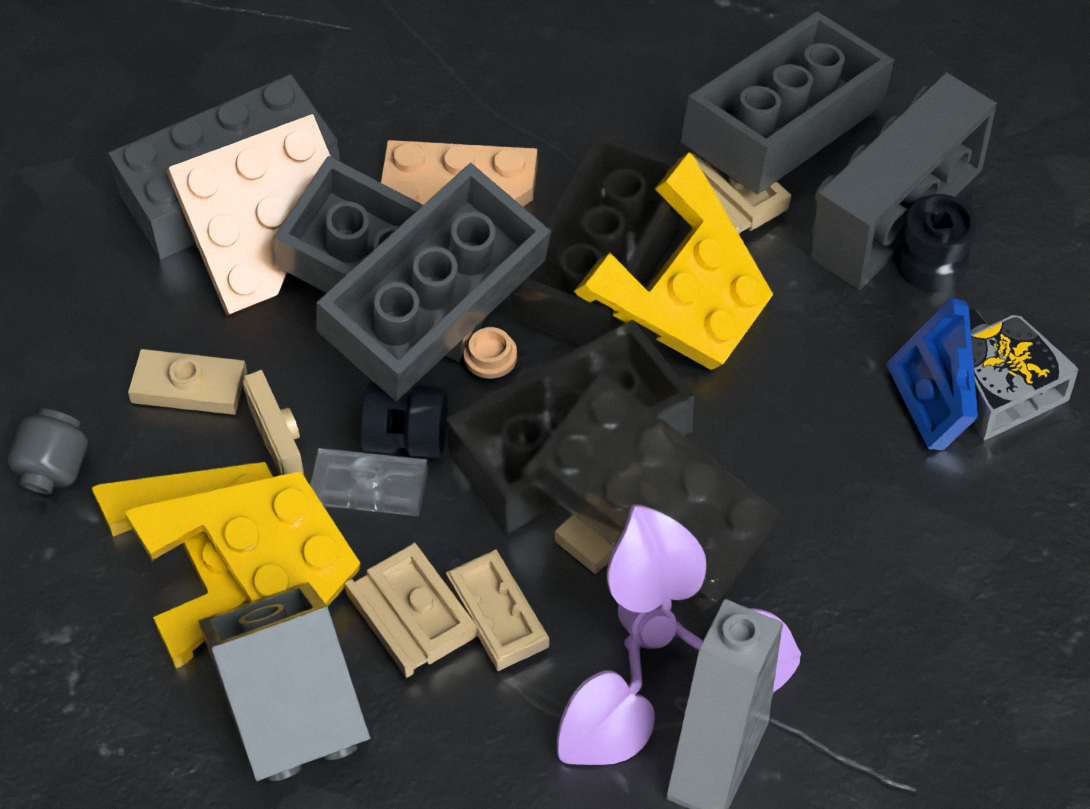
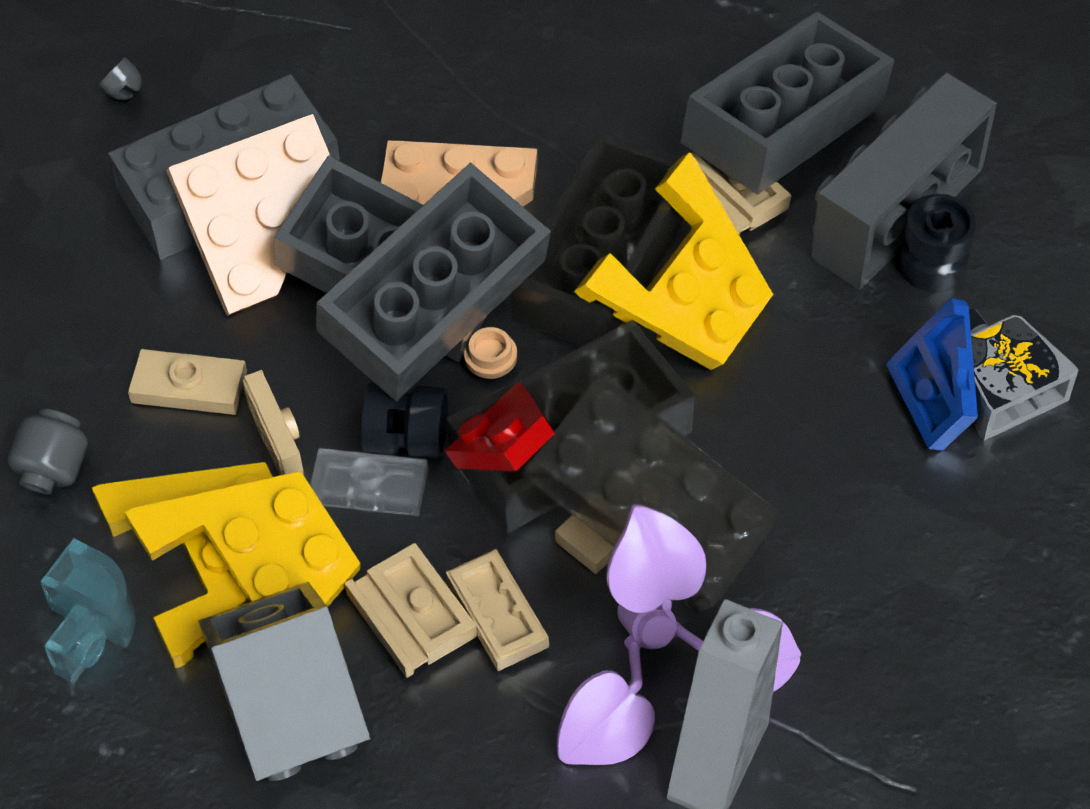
(96, 607): none -> clear light blue brick
(121, 79): none -> dark grey hinge
(502, 435): none -> red wing

